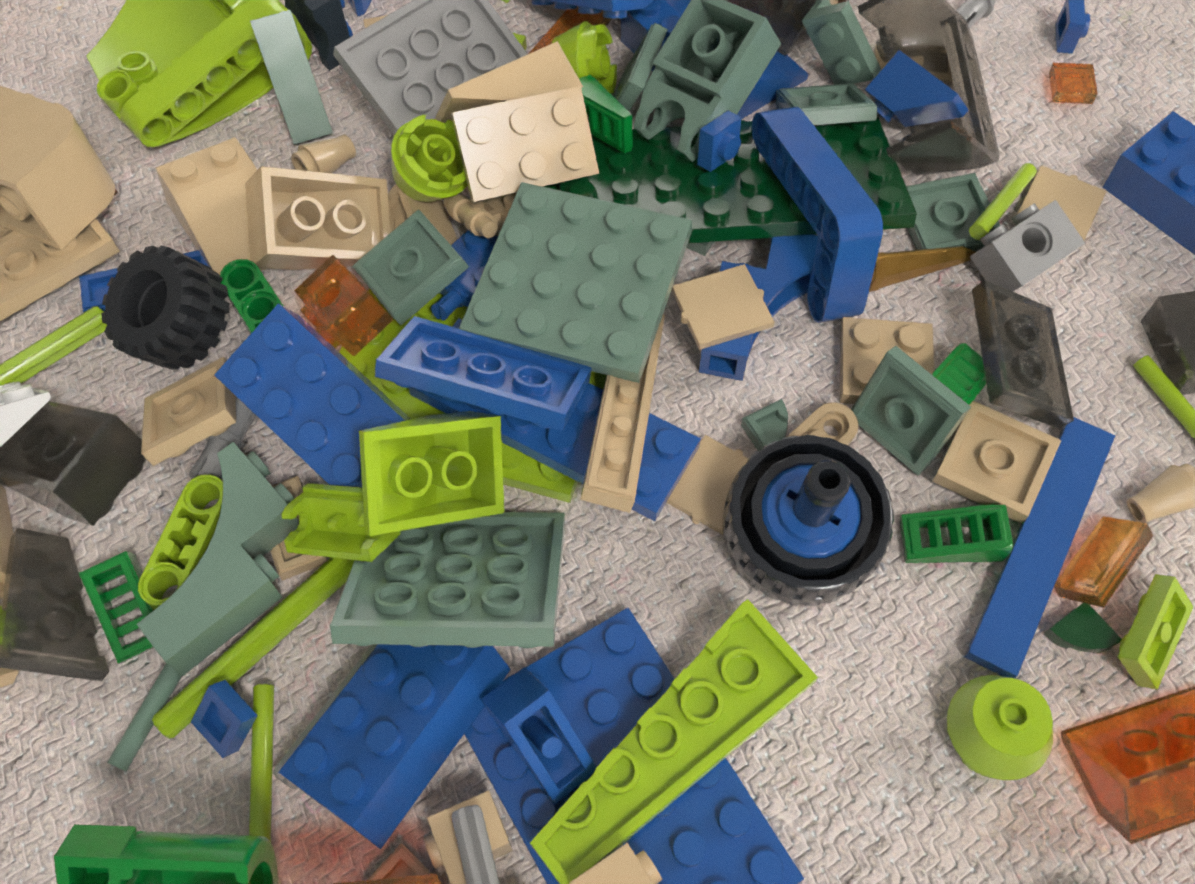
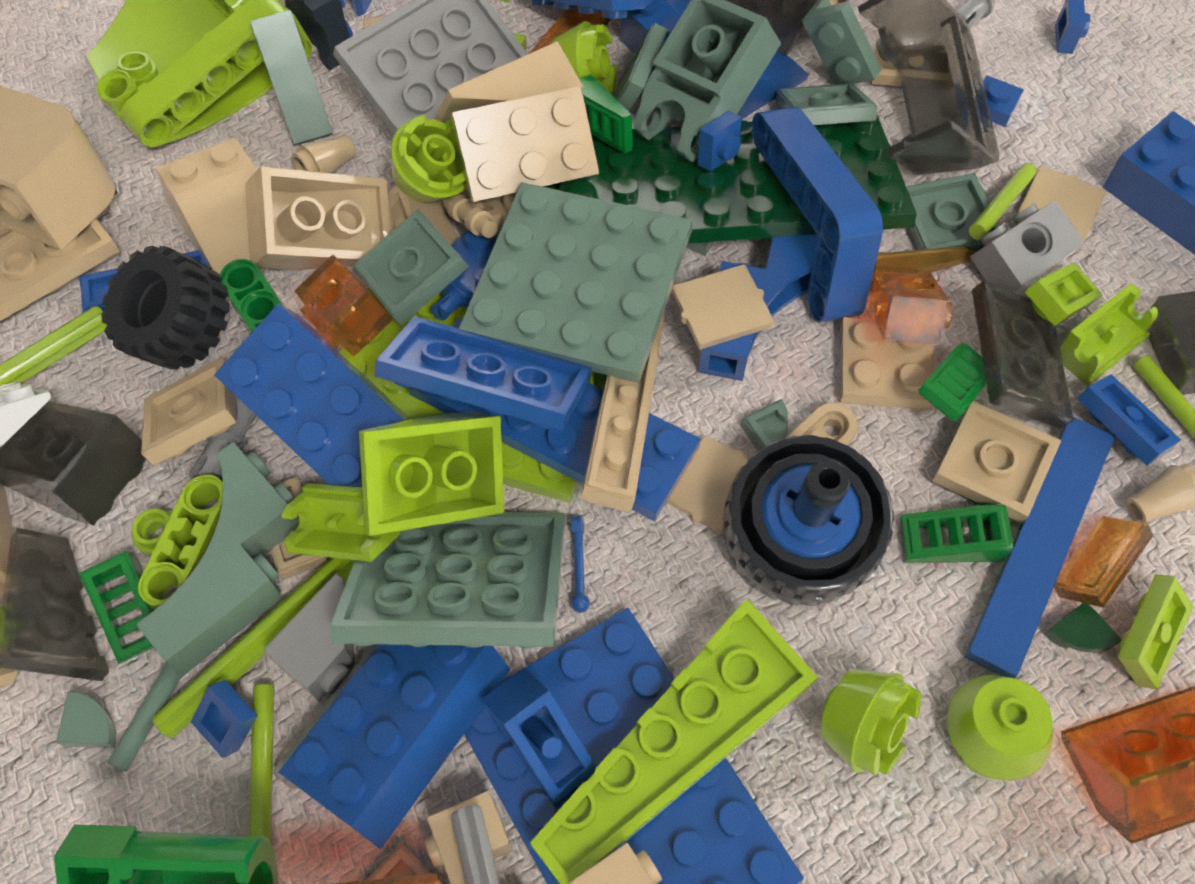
(85, 723): none -> sand green tile
(145, 526): none -> lime plate
(306, 646): none -> light grey slope
(580, 601): none -> blue hinge
(868, 719): none -> lime cone
(908, 410): sand green tile -> none
(909, 305): none -> clear orange brick
(913, 94): blue slope -> none
(1001, 99): none -> blue plate
(1062, 294): none -> lime plate
(1073, 83): clear orange tile -> none
(1106, 336): none -> lime hinge
(1128, 419): none -> blue plate

